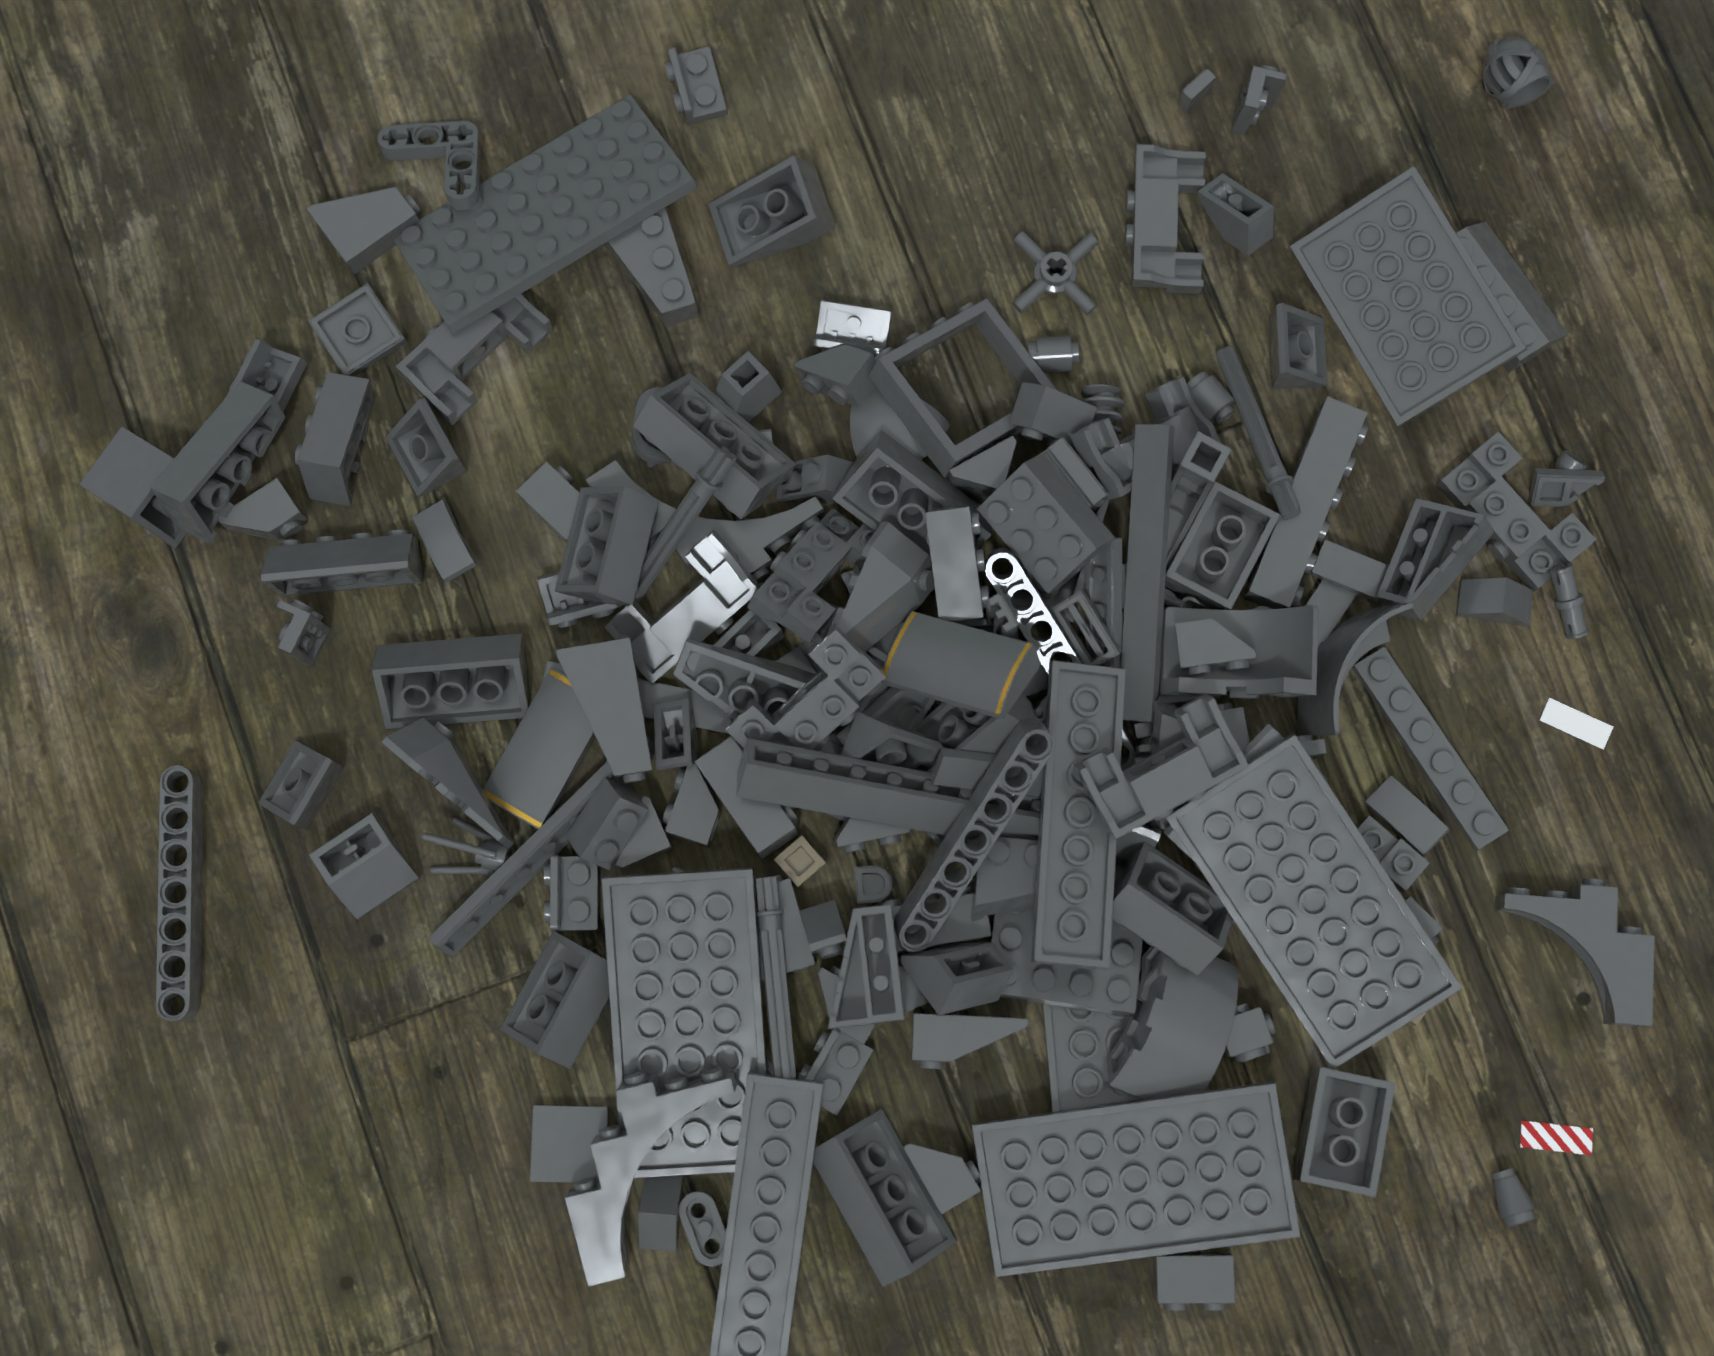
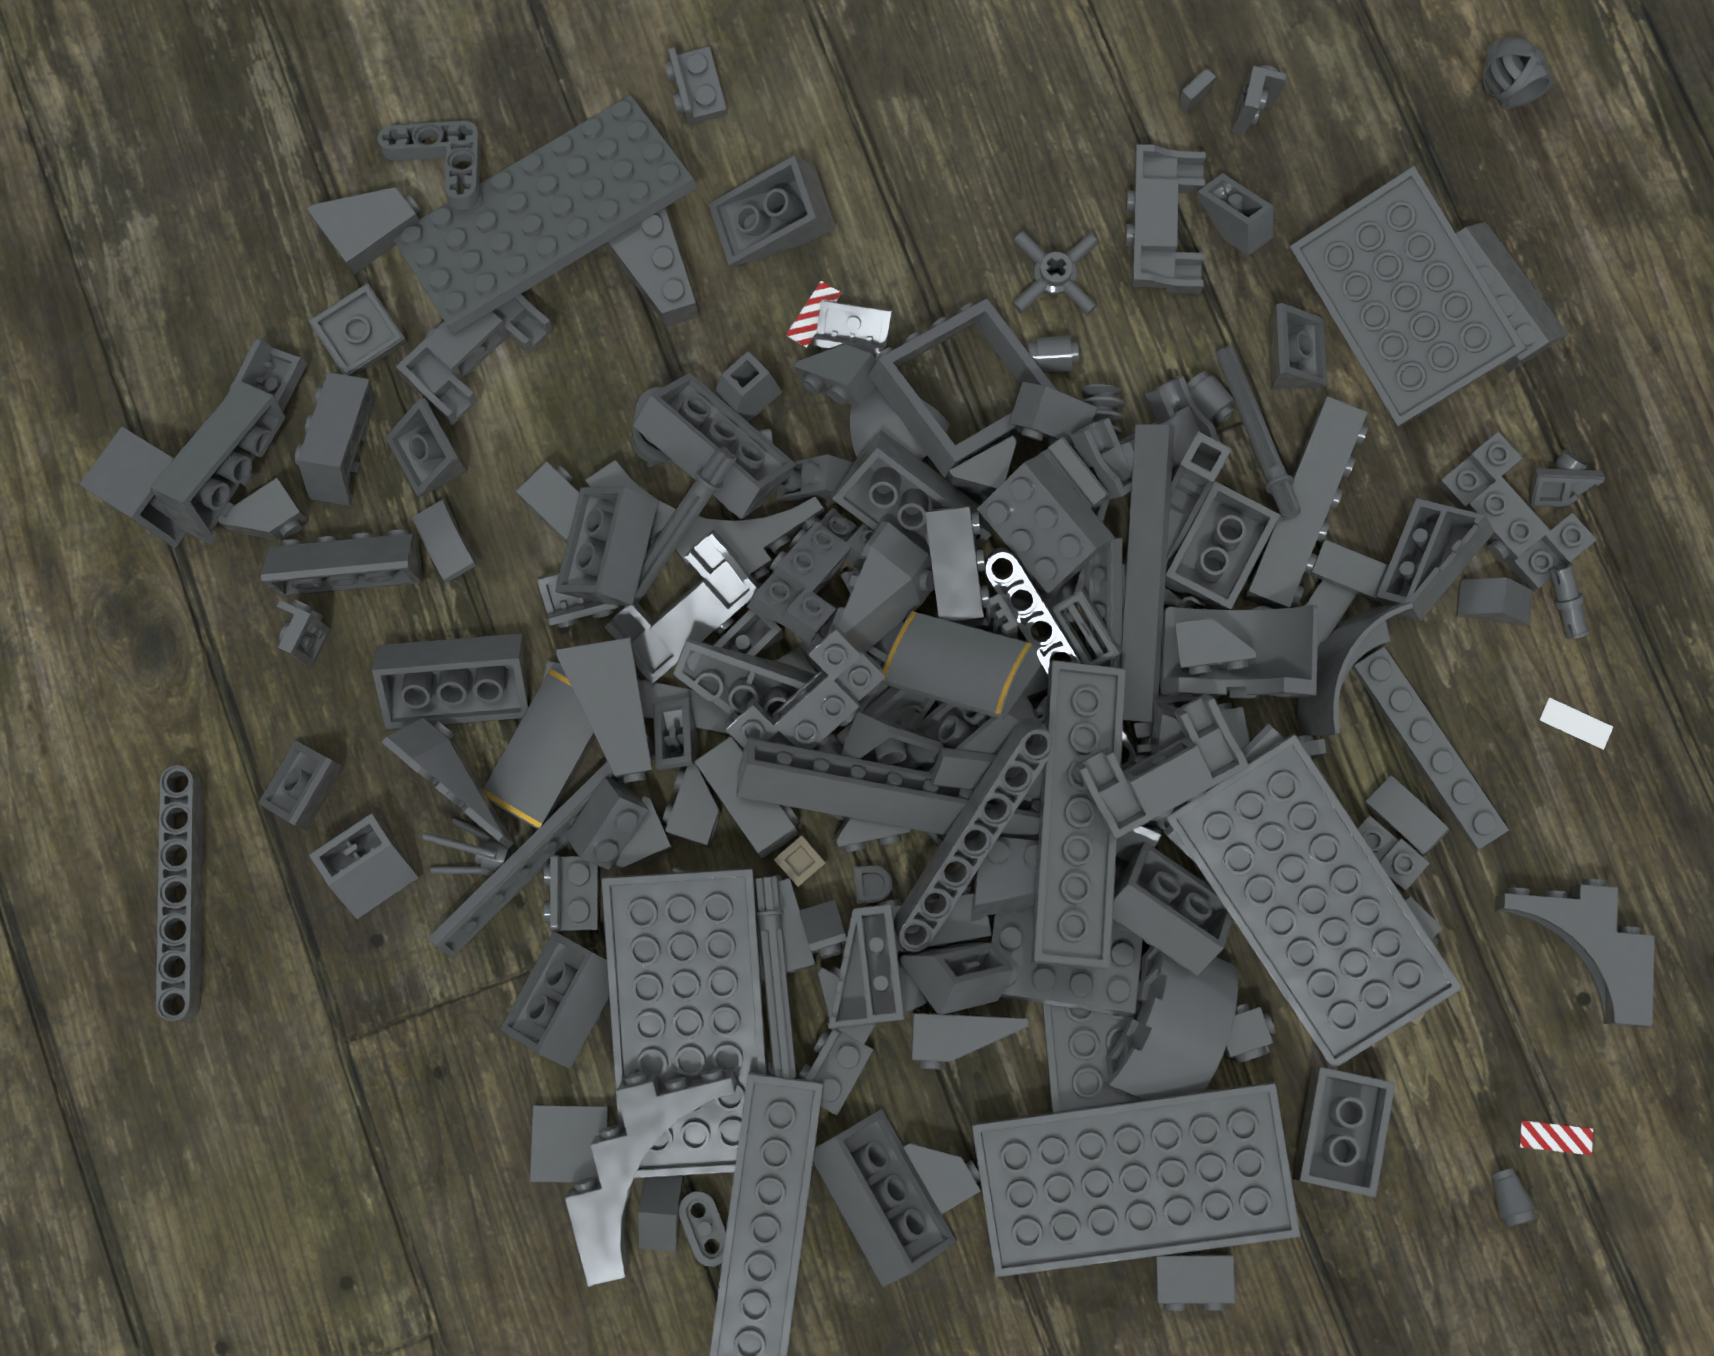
(807, 321): none -> sticker

